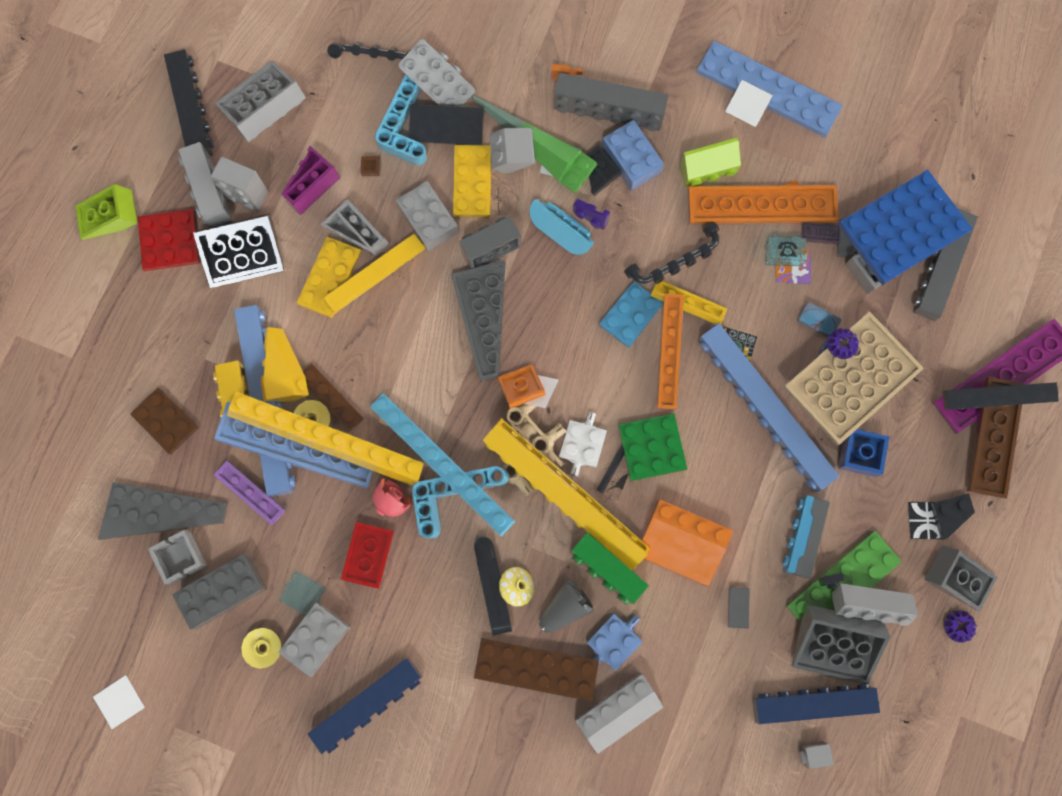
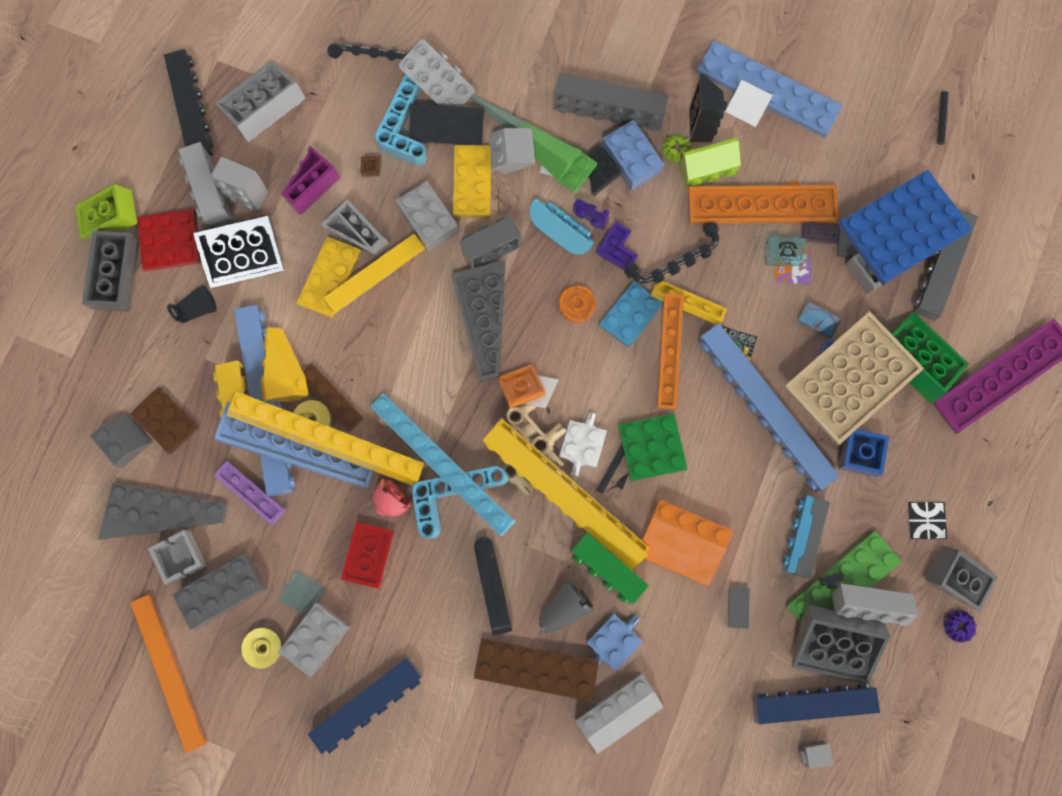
(110, 271): none -> dark grey brick
(118, 702): white sticker -> none
(121, 440): none -> dark grey slope
(168, 673): none -> orange tile
(193, 306): none -> black piece
(510, 588): light yellow dish -> none
(556, 69): orange plate -> none
(577, 303): none -> orange tile
(613, 249): none -> dark purple plate
(672, 154): none -> lime gear
(706, 110): none -> black slope
(842, 352): dark purple gear -> none
(940, 361): none -> green slope
(943, 118): none -> black bar
(951, 514): black wing -> none
(994, 446): reddish brown plate -> none
(1000, 396): black tile -> none

